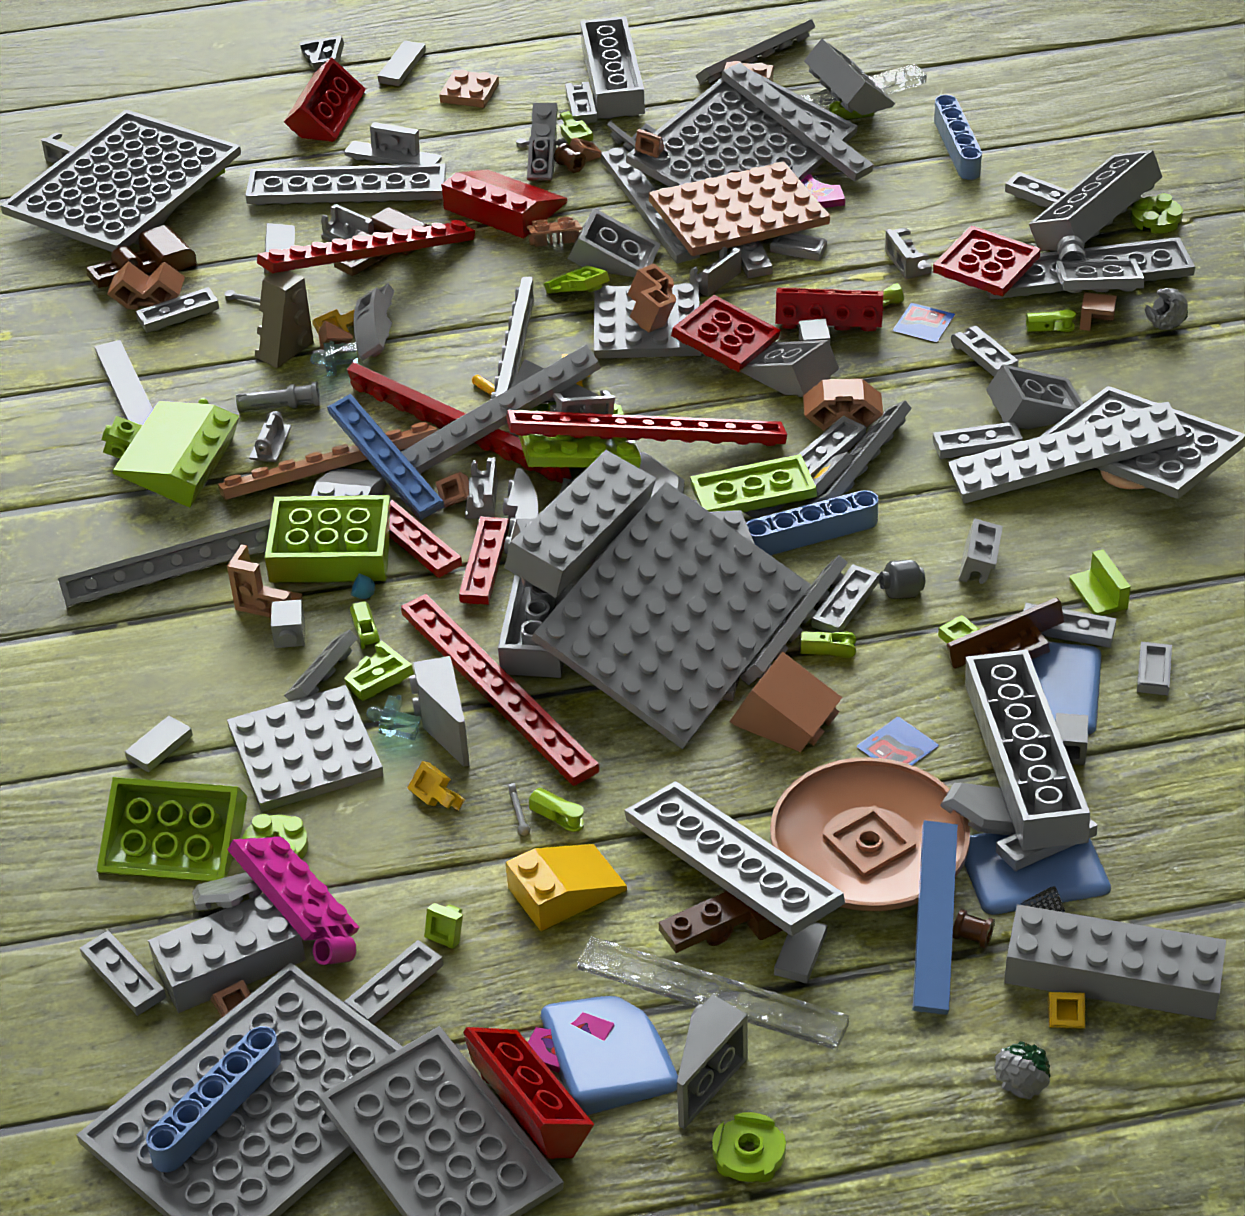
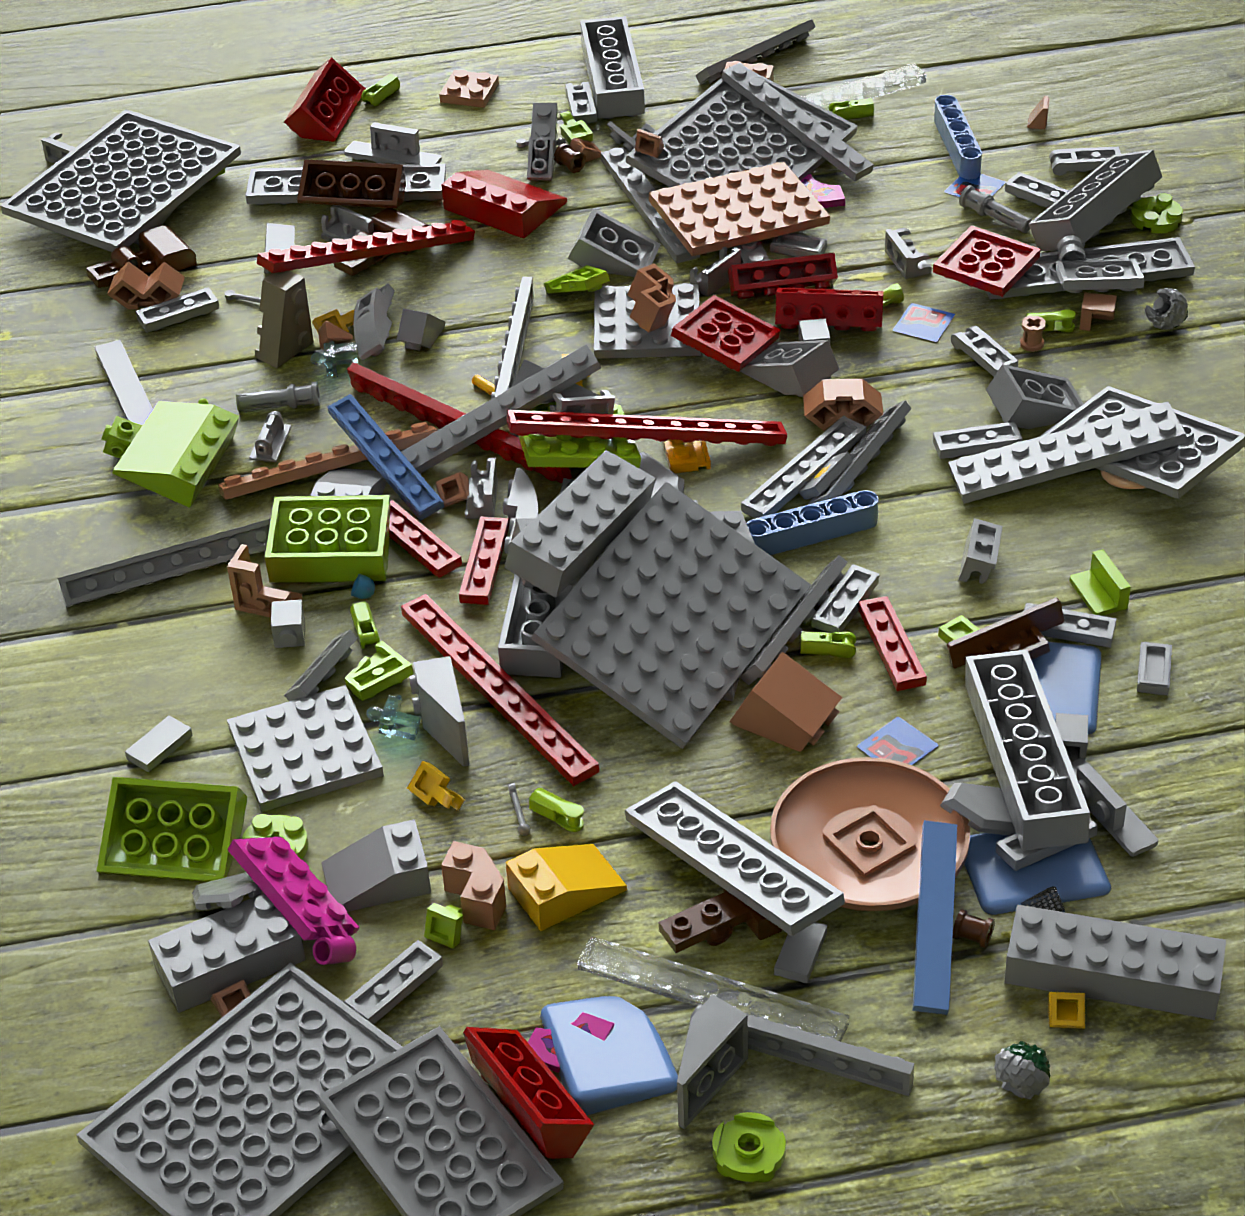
(122, 973): light grey plate -> none
(213, 1099): medium blue beam -> none
(321, 50): dark grey wing -> none
(352, 184): none -> reddish brown slope
(379, 868): none -> light grey slope
(381, 90): none -> lime bar
(401, 63): tile -> none
(419, 329): none -> light grey slope
(474, 876): none -> nougat brick
(566, 225): nougat hinge -> none
(686, 456): none -> light orange plate
(755, 485): lime plate -> none
(792, 272): none -> red brick
(830, 1055): none -> light grey plate
(846, 80): light grey slope -> none
(892, 643): none -> plate
(902, 579): dark grey head -> none
(982, 184): none -> sticker
(987, 206): none -> light grey pin
(1032, 335): none -> nougat bush
(1039, 115): none -> nougat slope
(1080, 158): none -> light grey plate
(1113, 811): none -> light grey bracket

